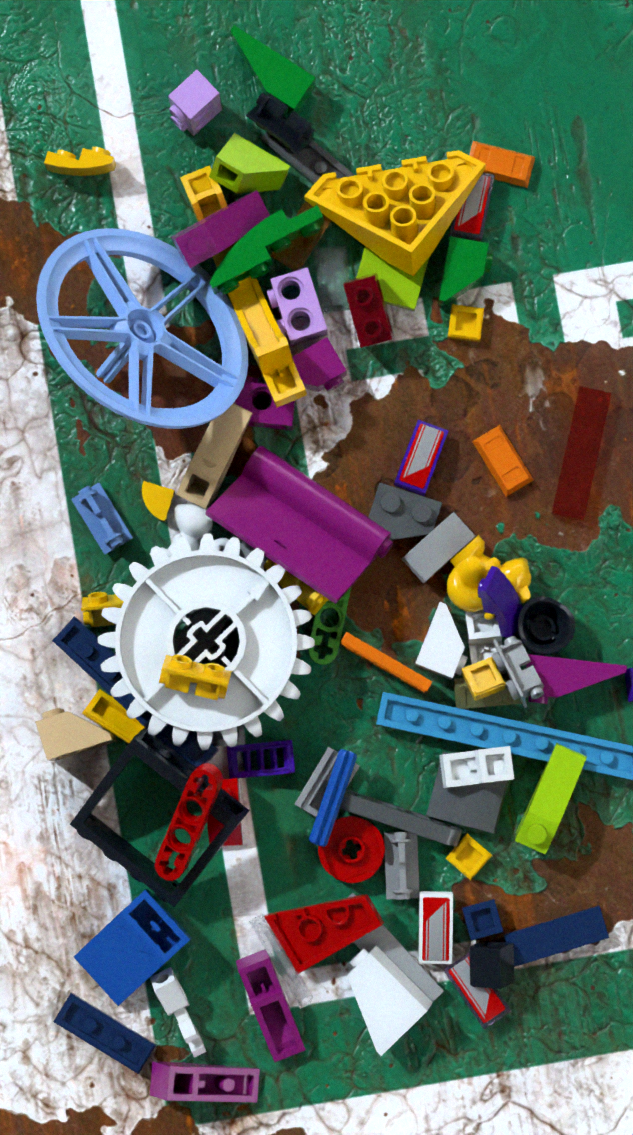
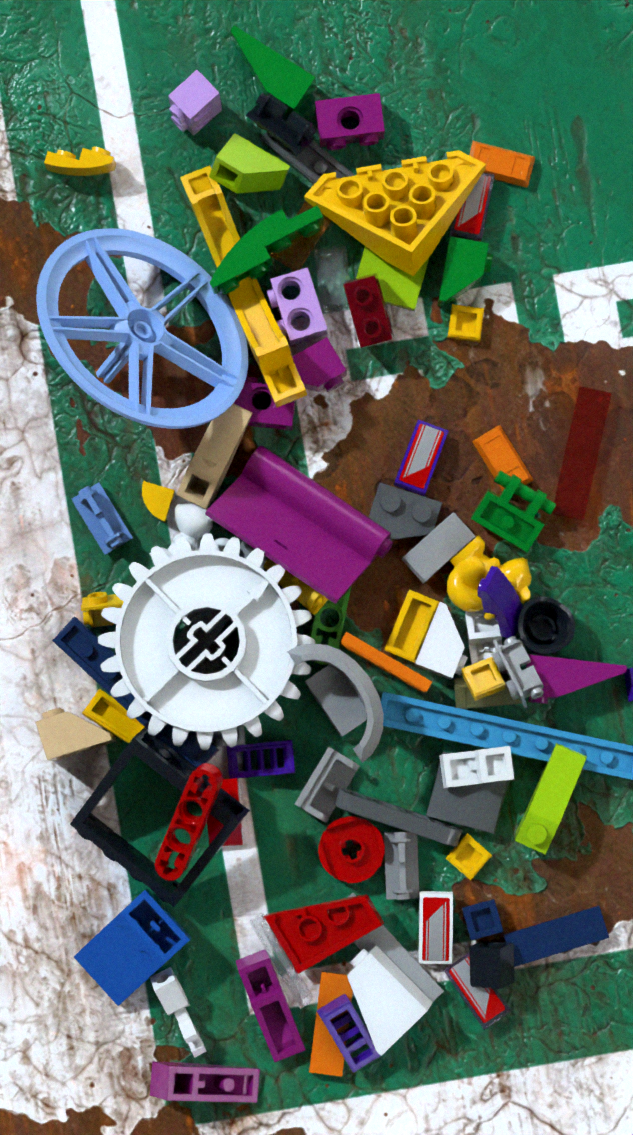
(104, 1033): dark blue tile -> none
(210, 678): yellow hinge -> none
(219, 229): magenta slope -> none
(325, 1054): none -> orange tile
(333, 797): blue axle -> none
(335, 1008): none -> dark purple slope
(344, 694): none -> light grey piece
(363, 108): none -> magenta brick
(411, 626): none -> yellow tile
(509, 520): none -> green plate

